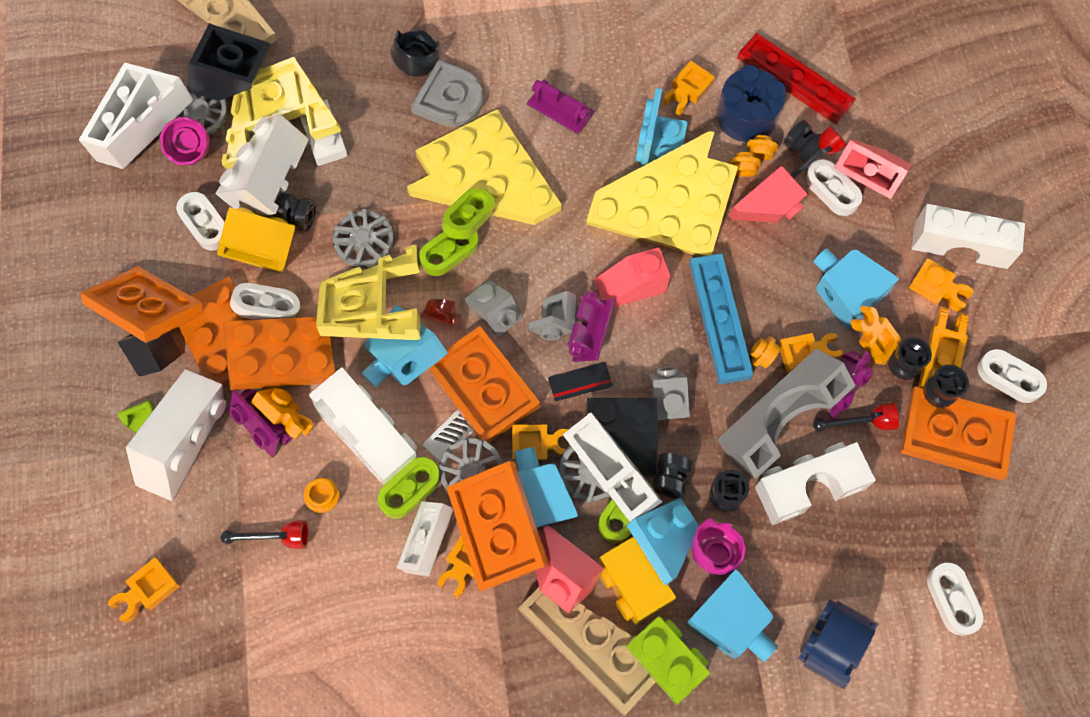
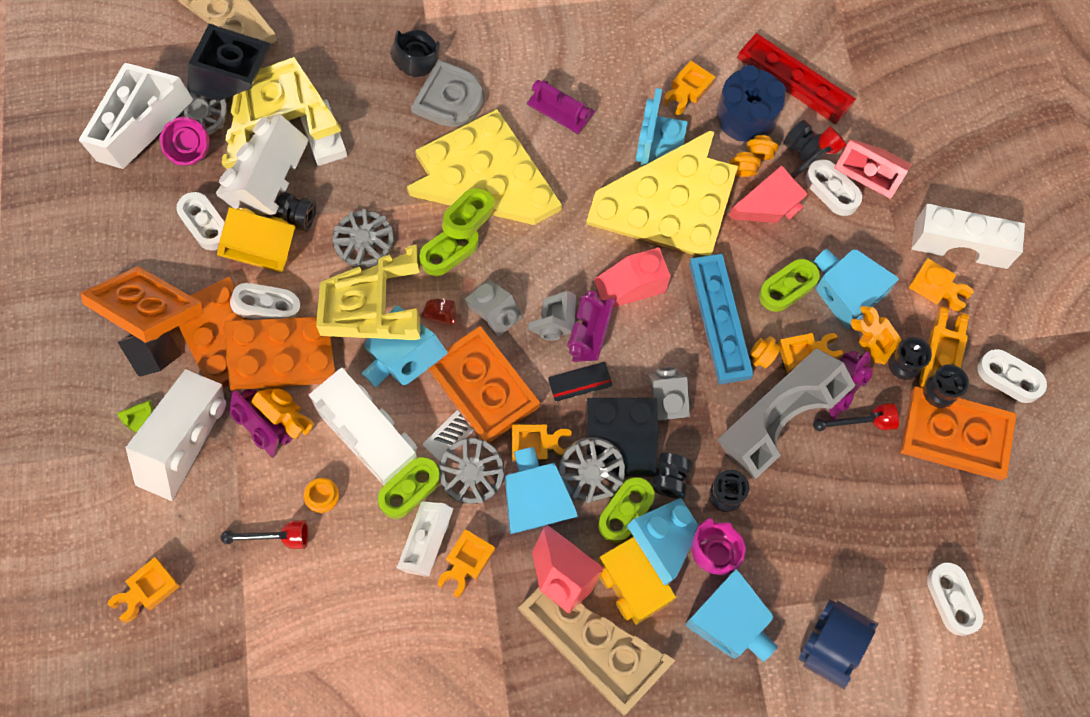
(497, 526): orange plate -> none
(612, 467): white slope -> none
(669, 659): lime bracket -> none
(786, 285): none -> lime plate
(840, 469): white arch -> none

